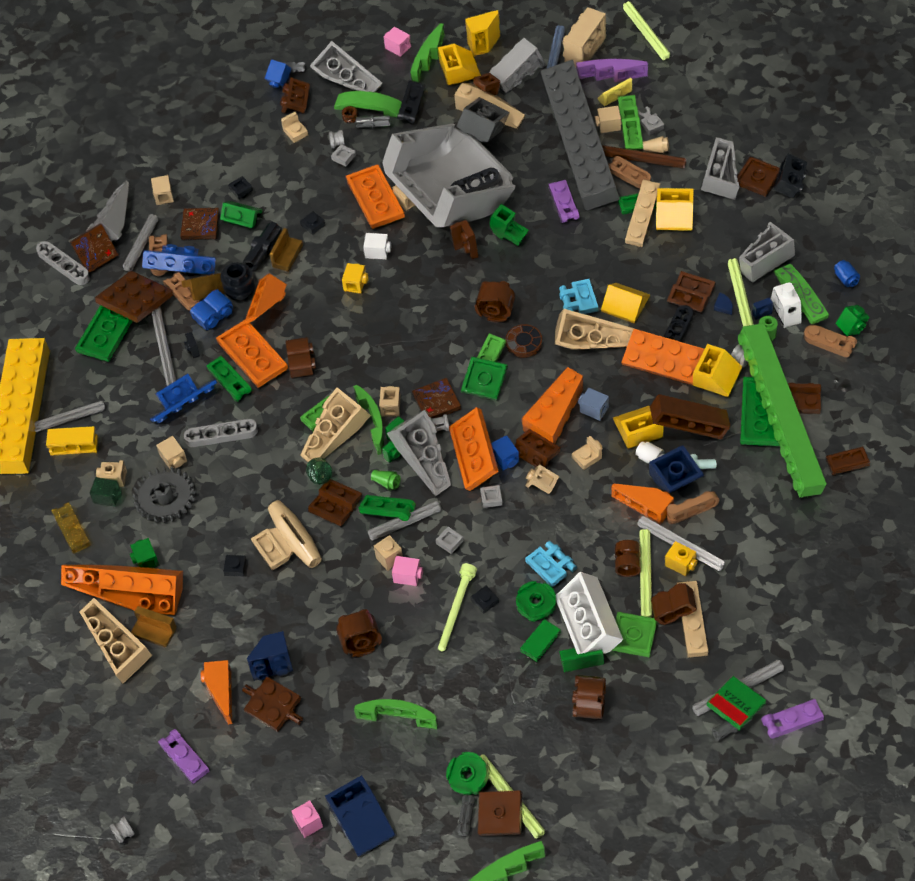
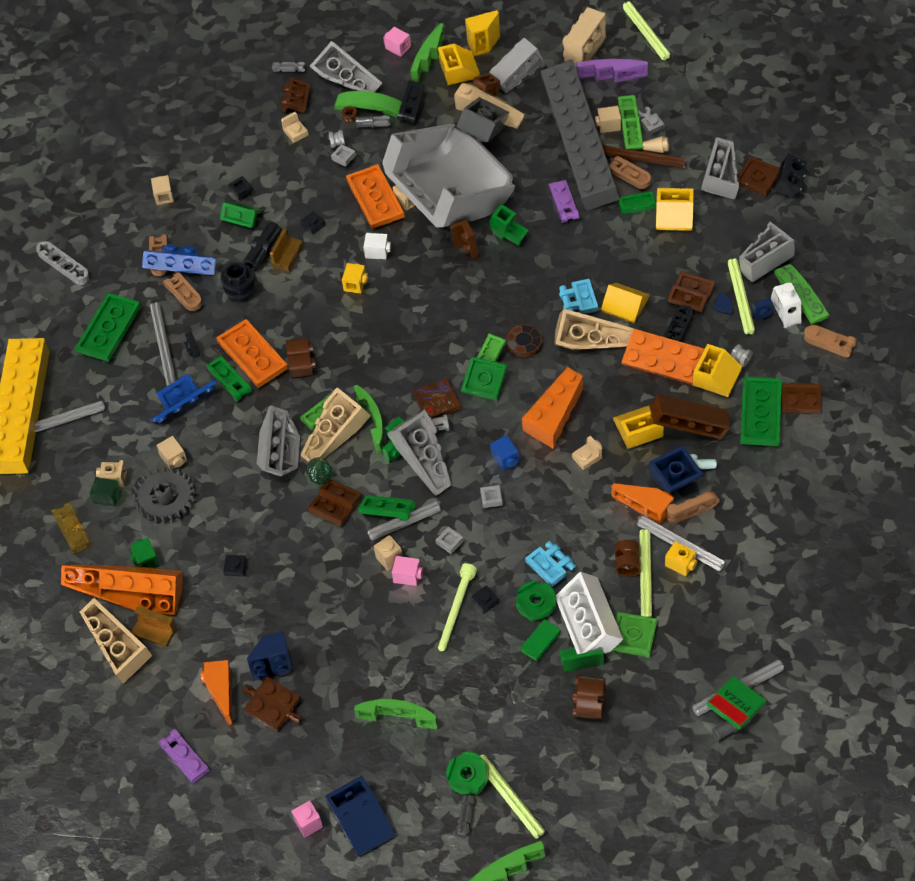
(72, 440): yellow piece -> none
(94, 248): reddish brown tile -> none
(113, 214): light grey wedge -> none
(121, 830): light grey wheel -> none
(134, 296): reddish brown plate -> none
(140, 242): light grey axle -> none
(199, 223): reddish brown tile -> none
(203, 285): pearl gold panel -> none
(211, 309): blue brick -> none
(220, 430): light grey beam -> none
(267, 293): orange slope -> none
(277, 73): blue brick -> none
(278, 443): none -> light grey wedge
(287, 538): tan plate -> none
(358, 633): reddish brown brick -> none
(387, 479): bright green cone -> none
(390, 401): tan brick -> none
(473, 449): orange plate -> none
(482, 186): black beam -> none
(495, 301): reddish brown brick -> none
(500, 813): reddish brown plate -> none
(536, 449): reddish brown bracket -> none
(542, 478): tan bracket -> none
(556, 46): sand blue axle -> none
(593, 403): sand blue brick -> none
(612, 94): light yellow slope -> none
(642, 213): tan plate -> none
(648, 451): white brick -> none
(673, 603): reddish brown brick -> none
(694, 627): tan plate -> none
(771, 326): bright green brick -> none
(781, 411): bright green brick -> none
(792, 718): medium lavender plate -> none
(846, 273): blue brick -> none
(847, 460): reddish brown plate -> none
(852, 320): green brick -> none

